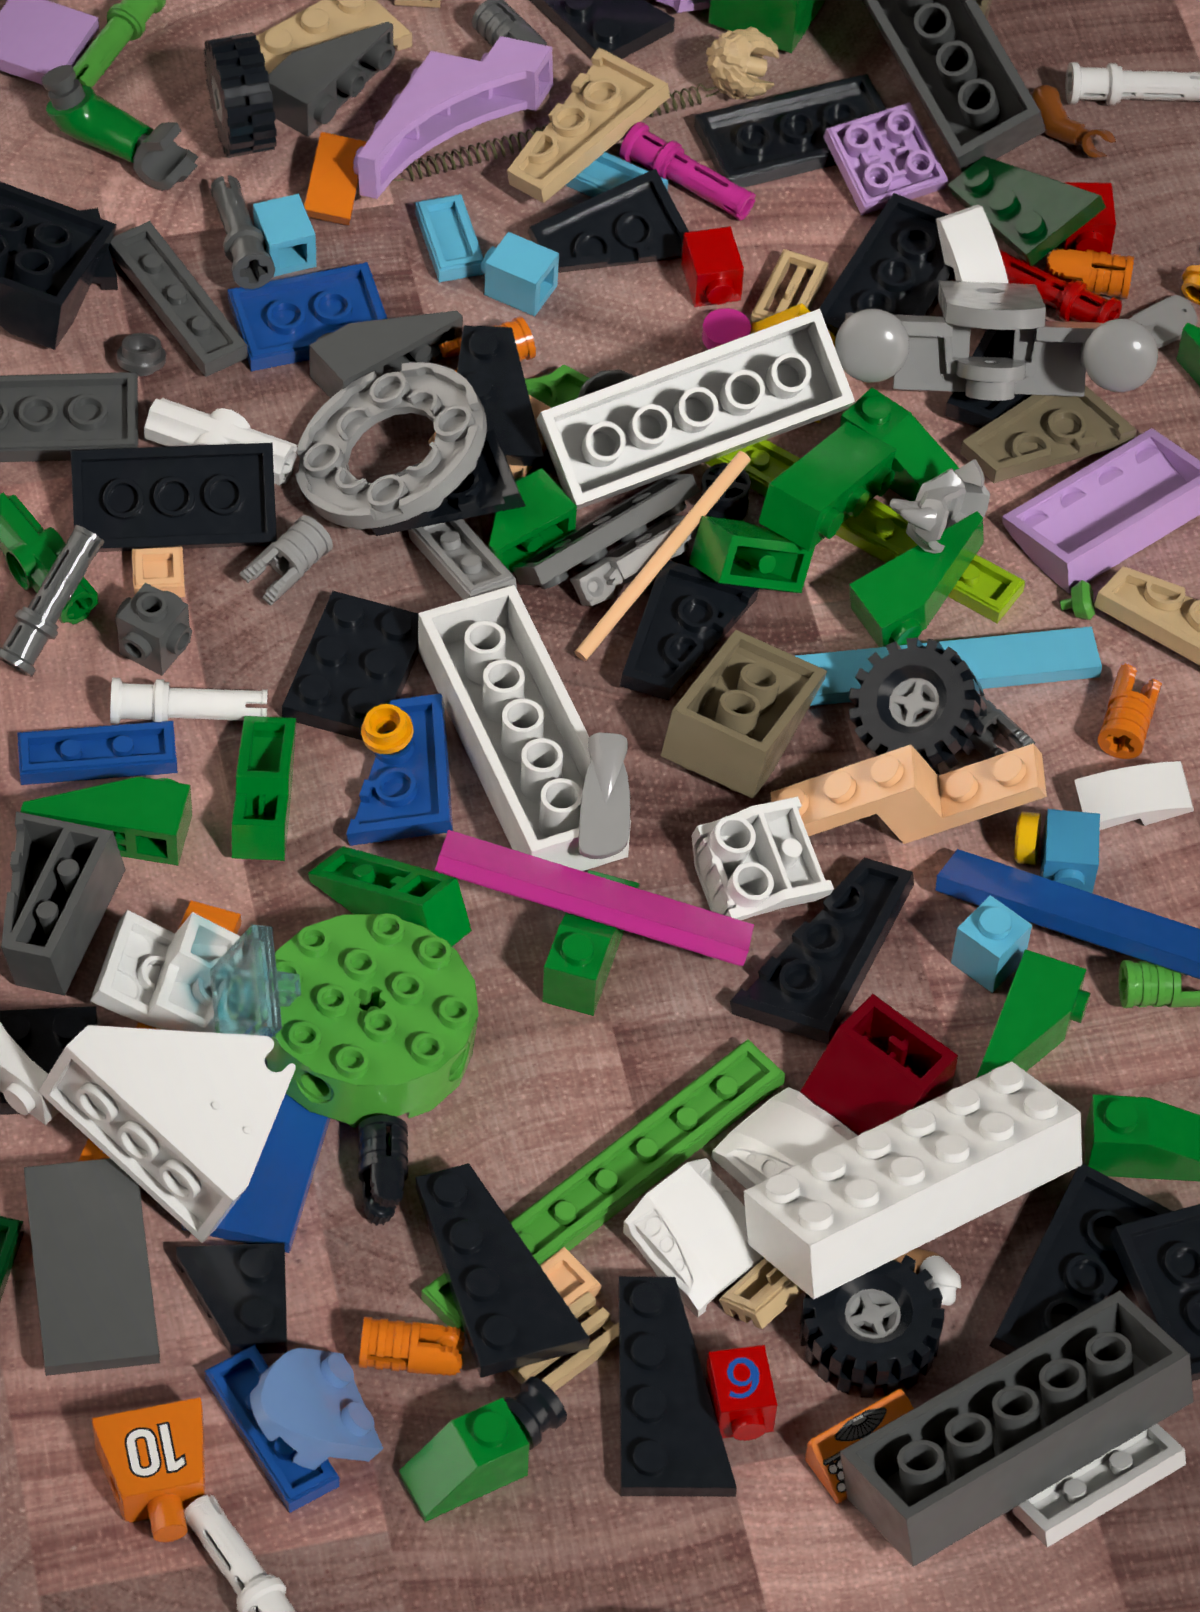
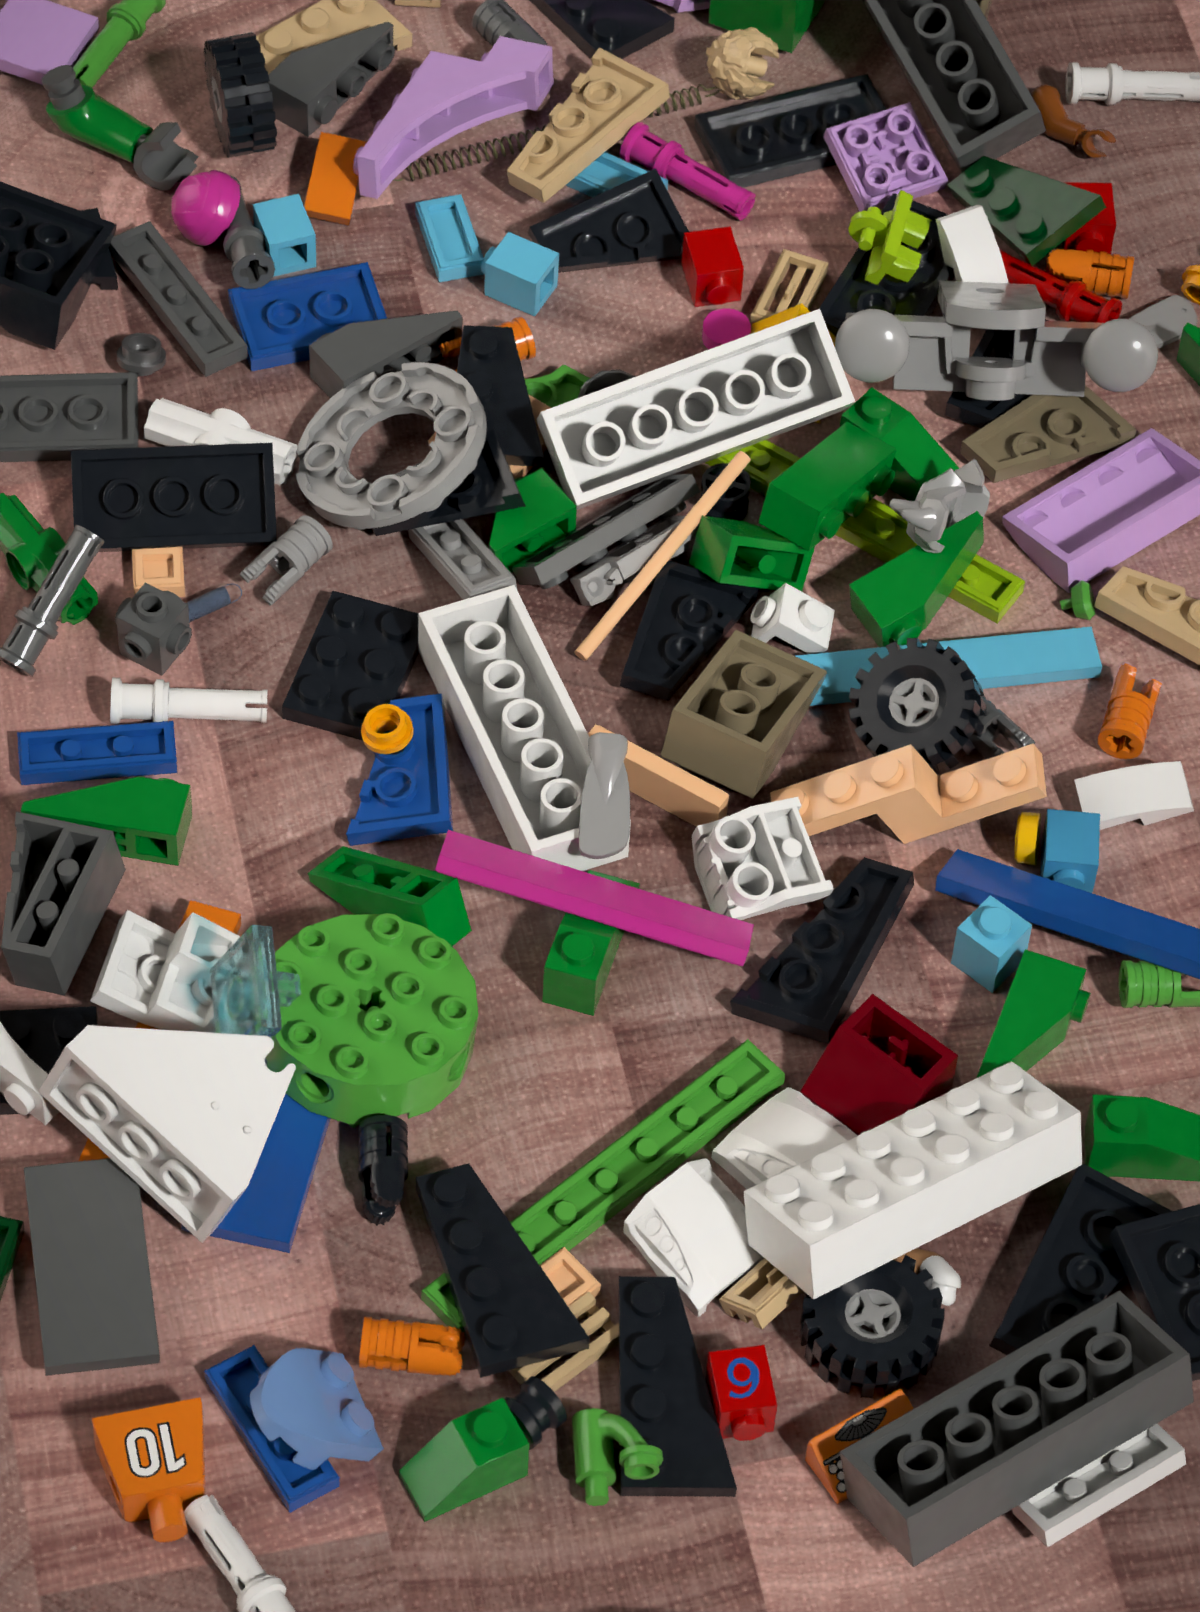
(205, 206): none -> dark pink piece
(209, 602): none -> sand blue piece
(242, 1292): black wing -> none
(263, 788): green slope -> none
(595, 1457): none -> bright green plant
(671, 786): none -> light nougat tile
(794, 619): none -> white bracket
(885, 236): none -> lime hips

